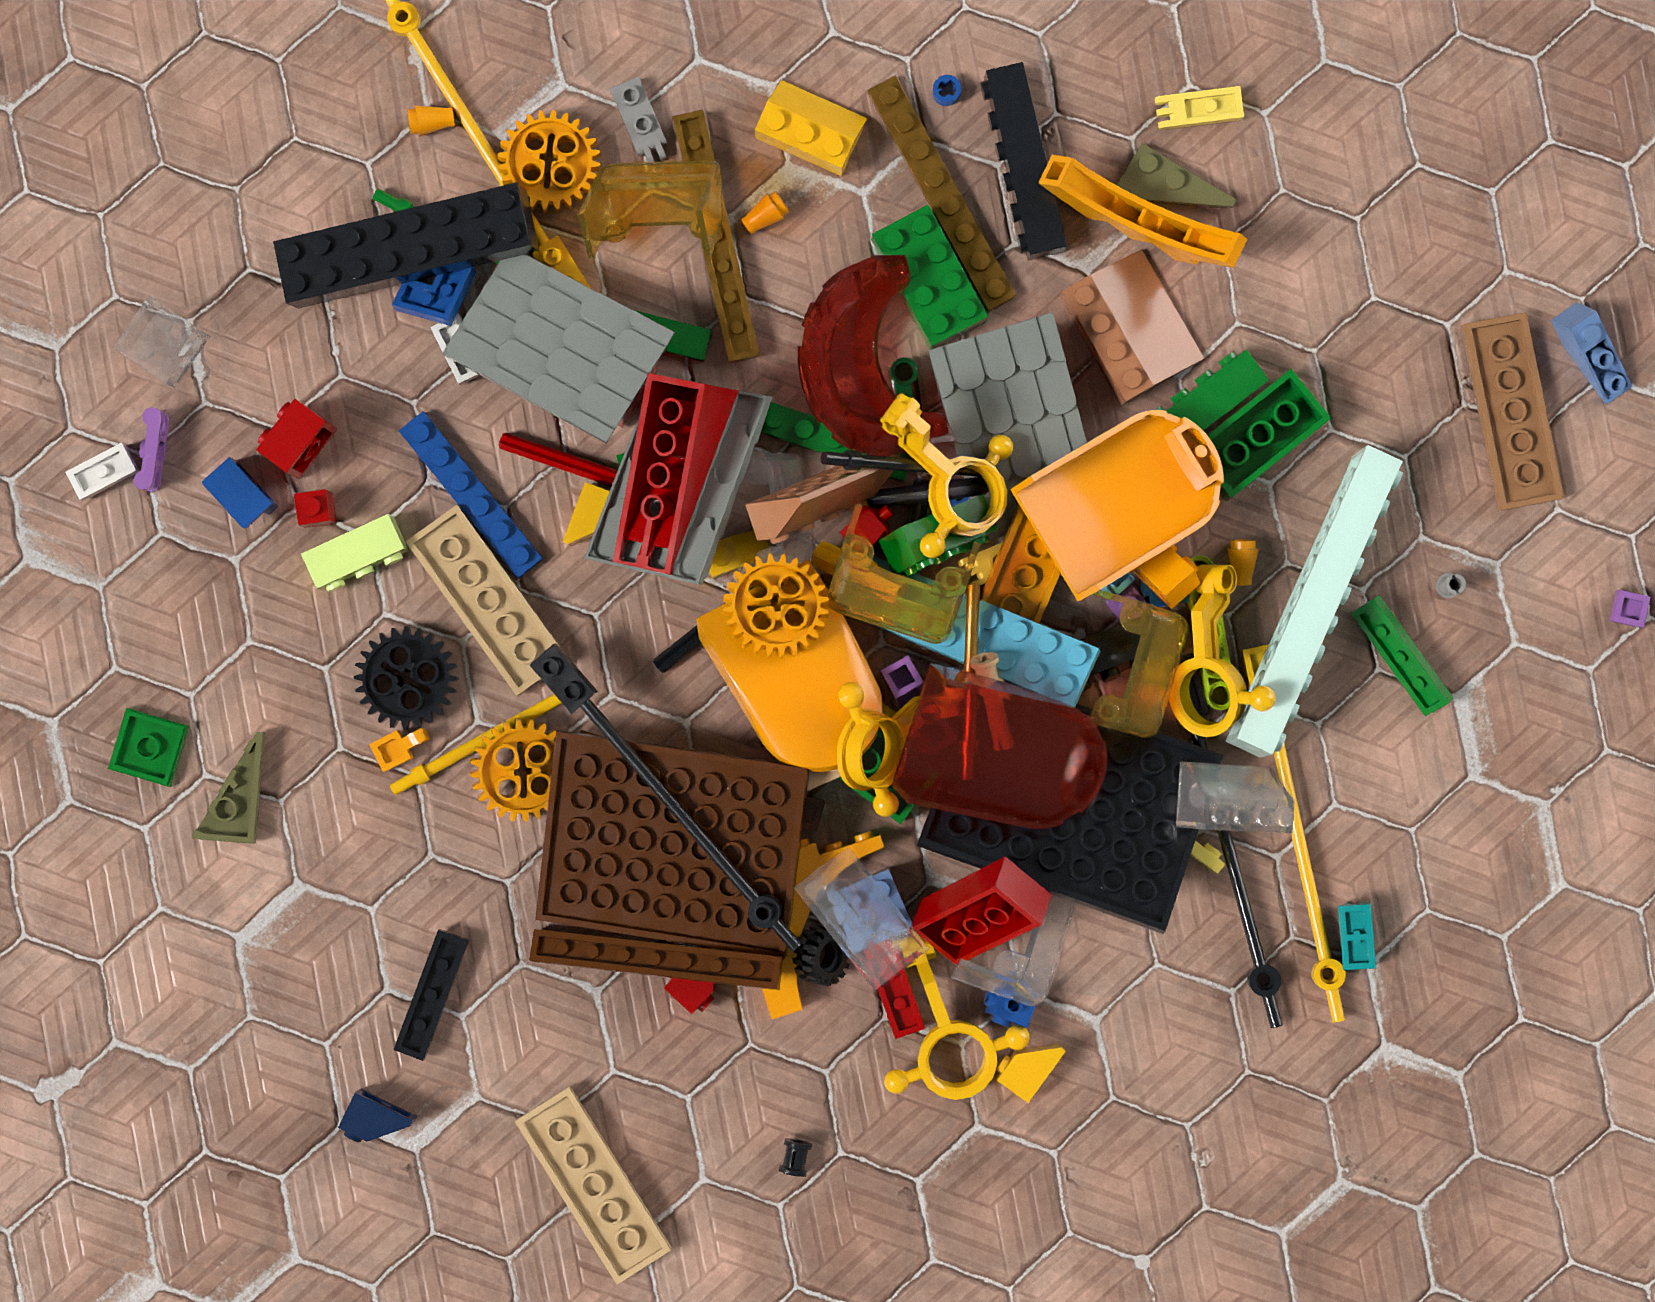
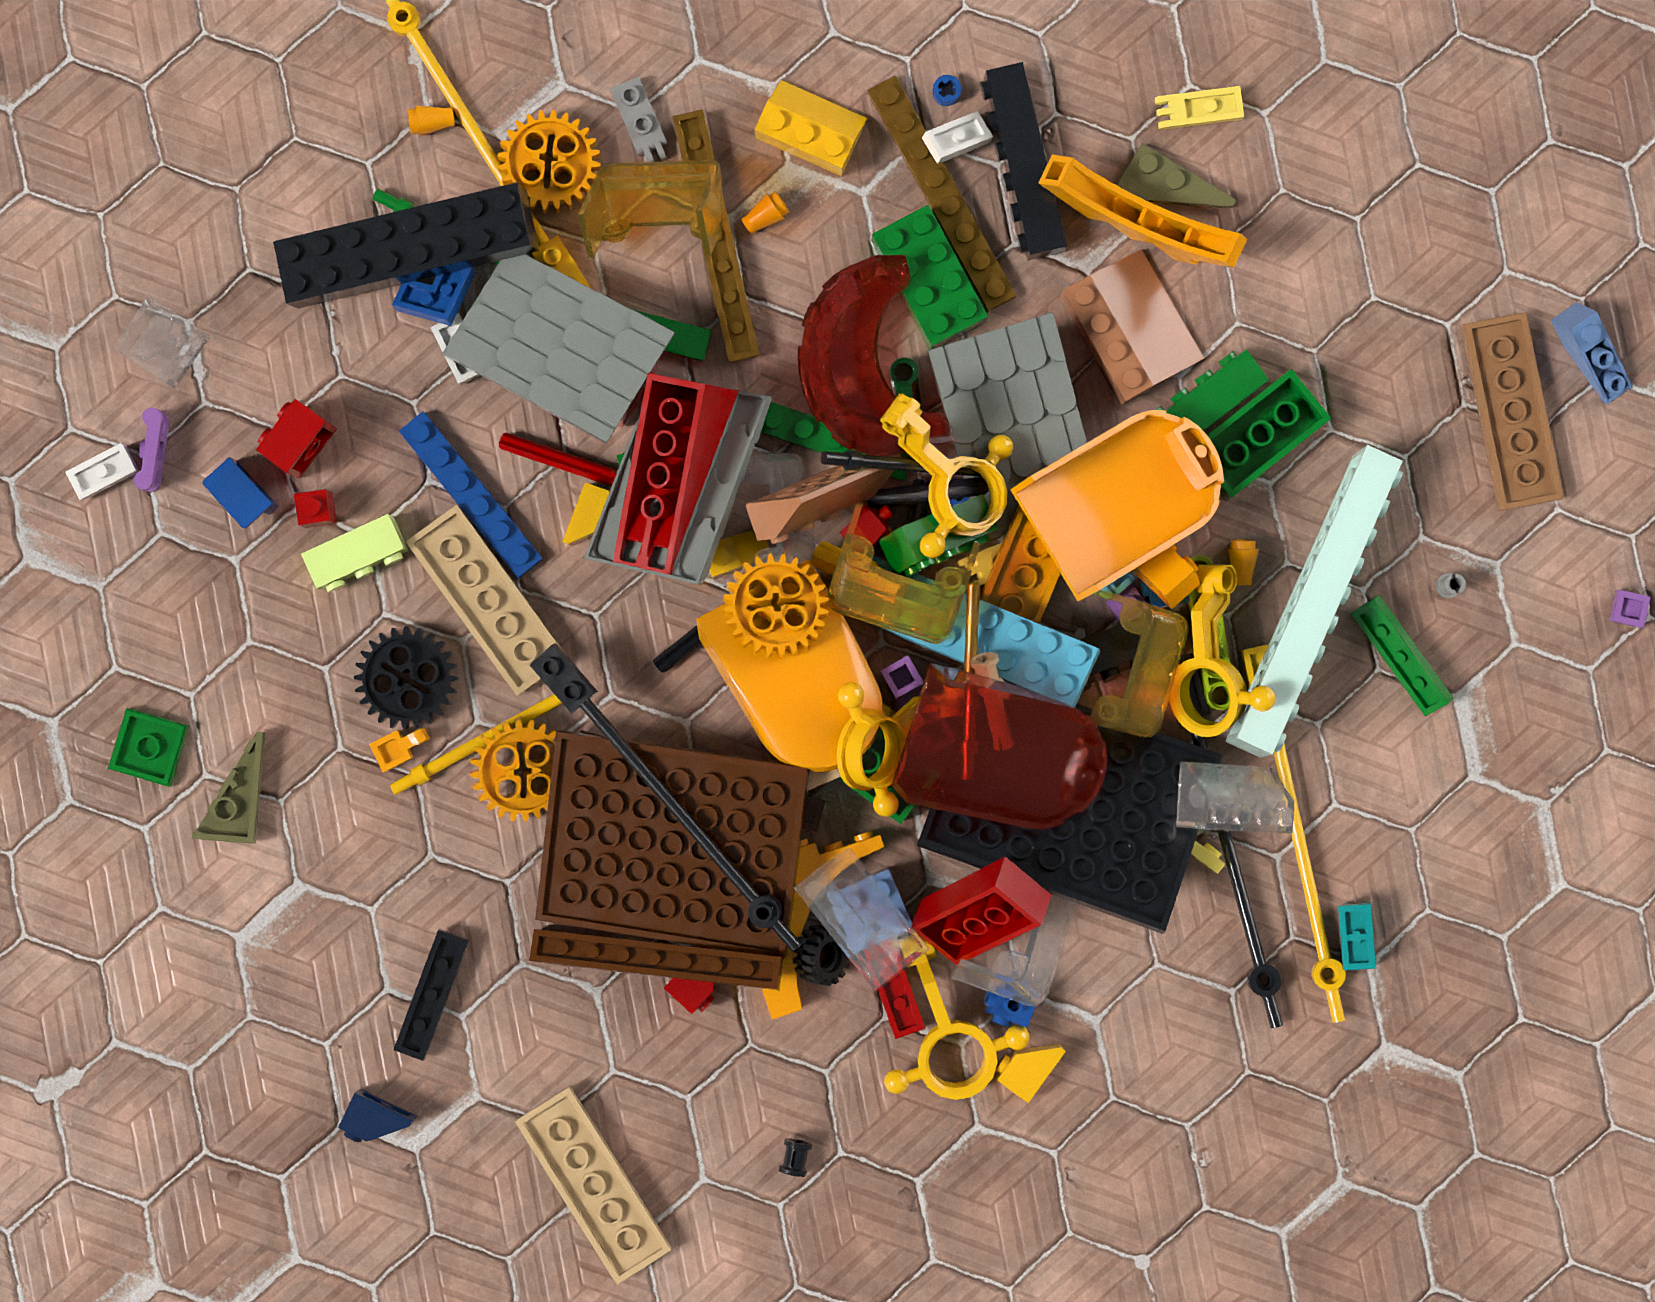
(957, 137): none -> white plate

